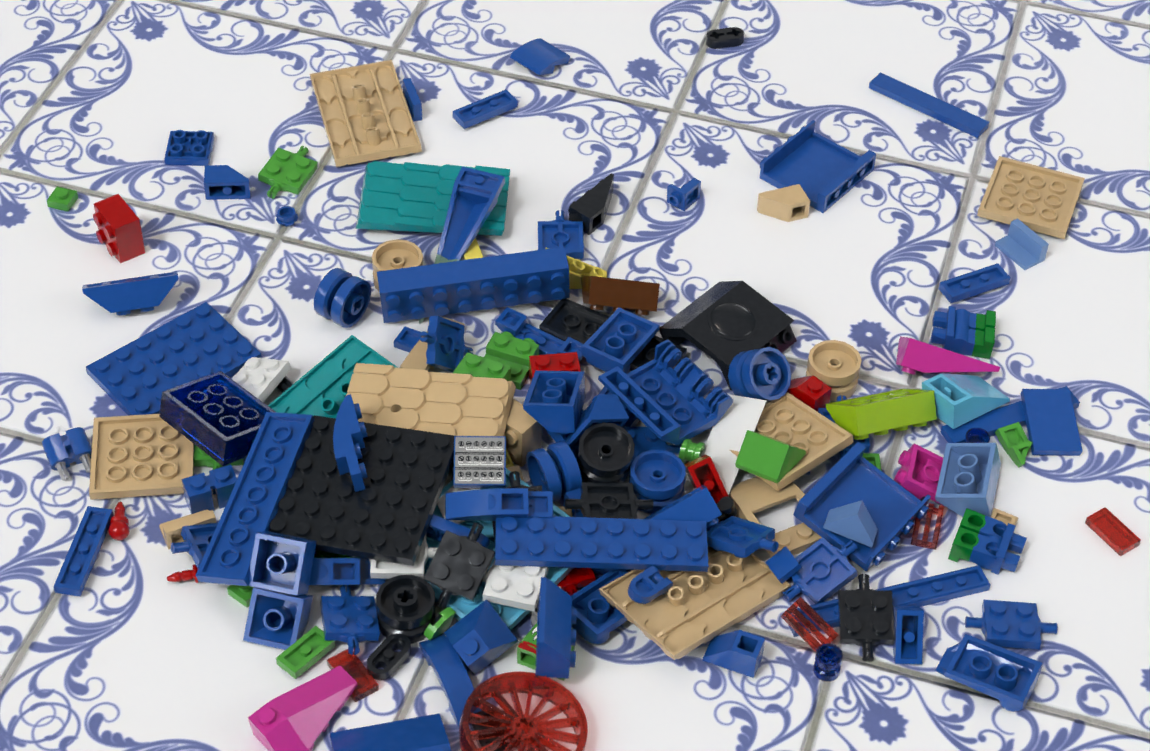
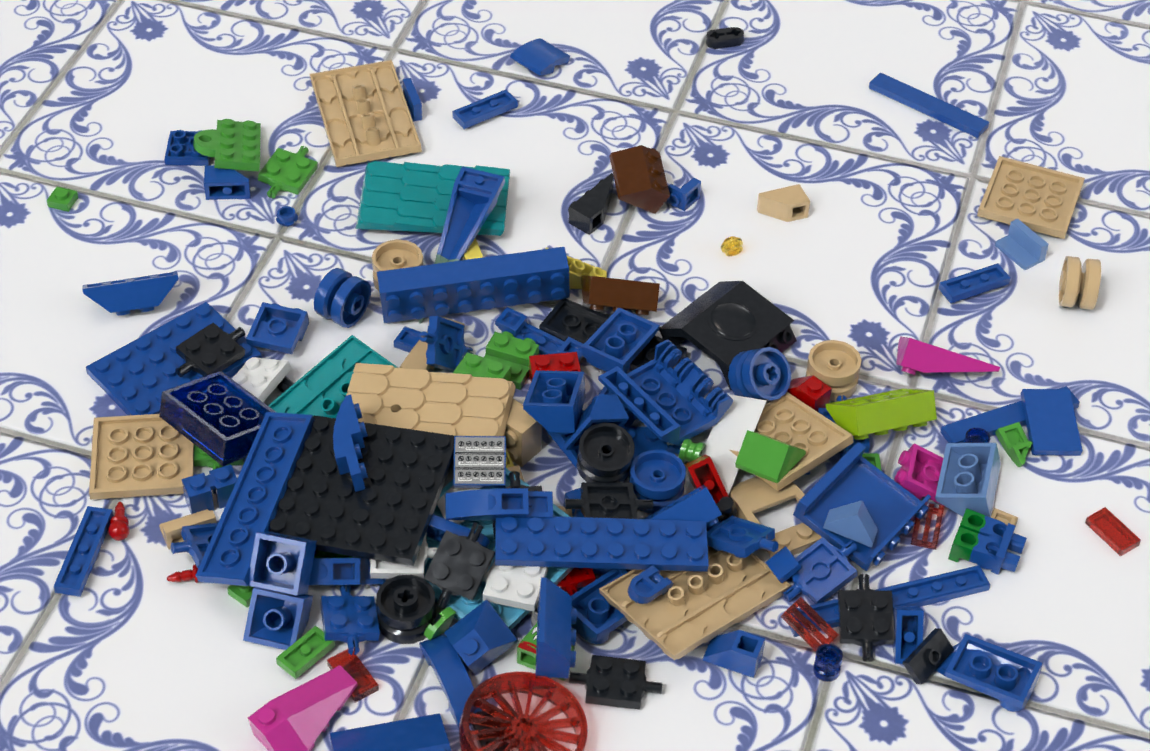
(67, 449): blue piece -> none
(118, 228): red brick -> none
(210, 351): none -> black plate
(232, 144): none -> bright green plate
(278, 328): none -> blue plate
(387, 658): black plate -> none
(554, 469): blue wheel -> none
(562, 234): blue plate -> none
(615, 682): none -> black plate
(640, 177): none -> reddish brown slope
(732, 246): none -> clear yellow plate
(818, 165): blue panel -> none
(928, 656): none -> black plate
(963, 397): medium azure slope -> none
(965, 331): blue hips -> none
(1011, 624): blue plate -> none
(1079, 282): none -> tan wheel

